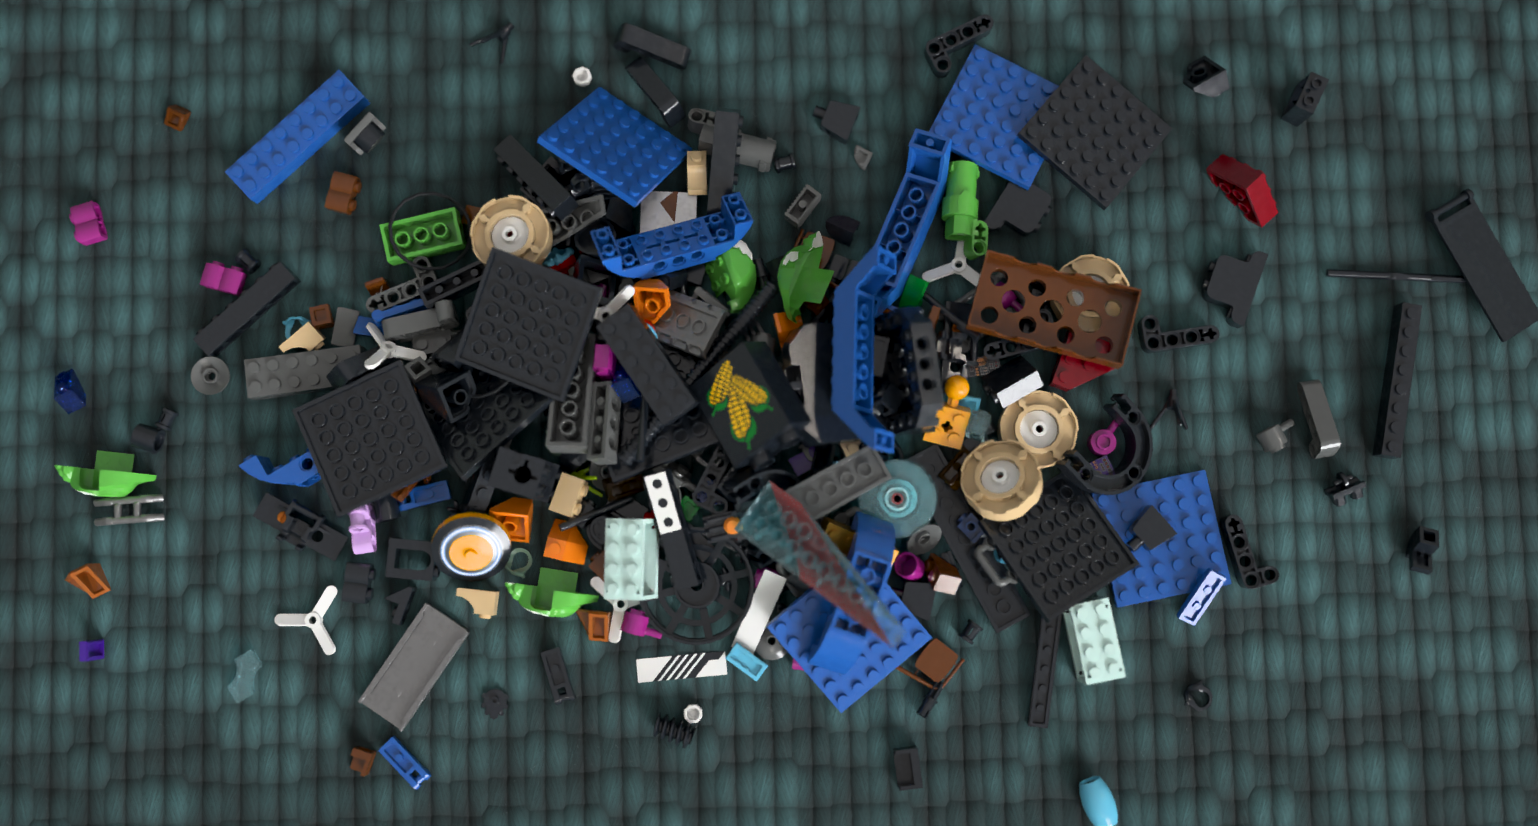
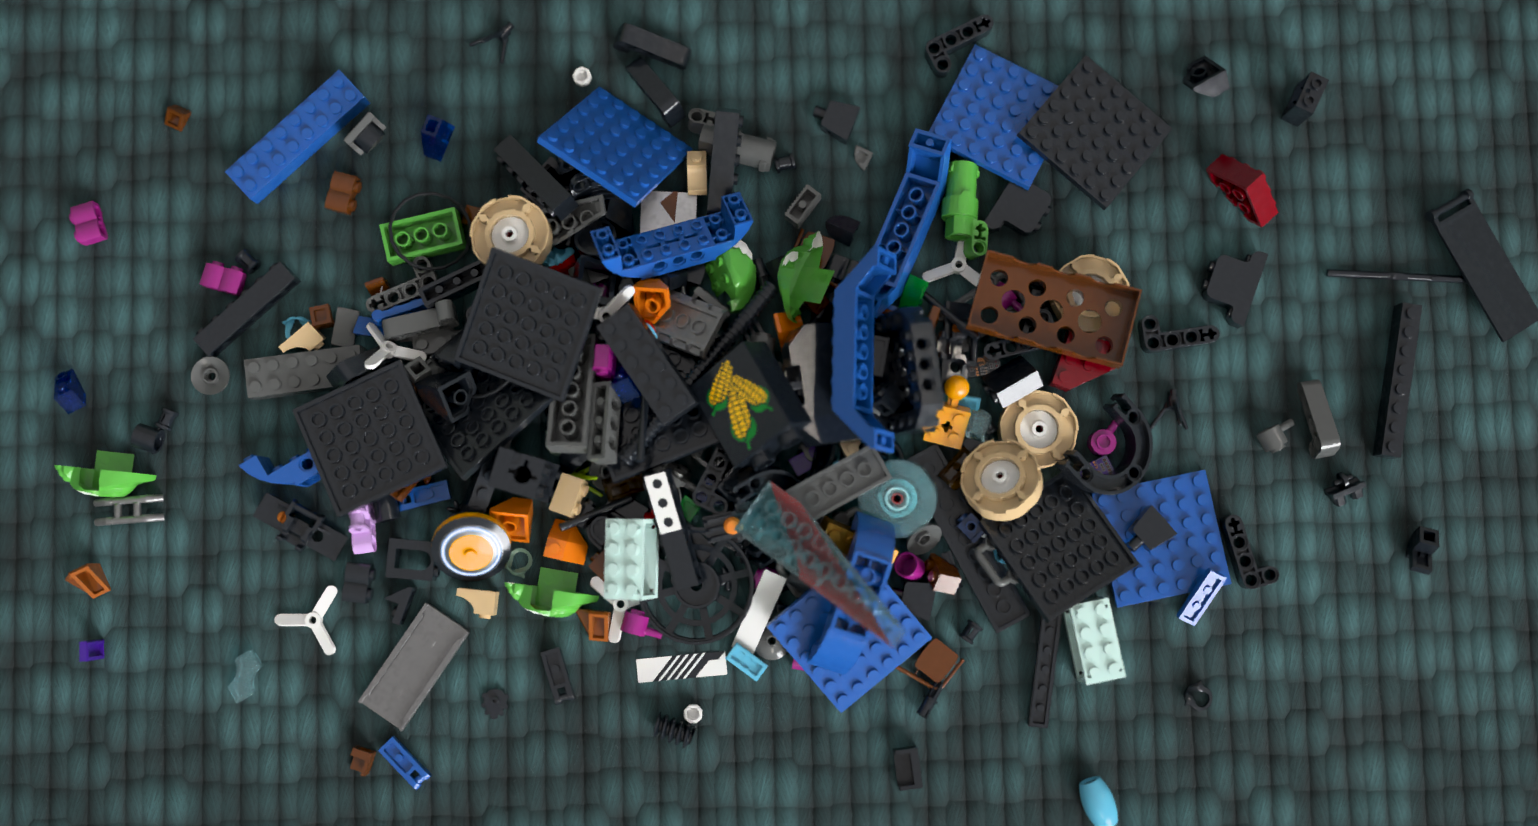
(435, 137): none -> clear blue slope

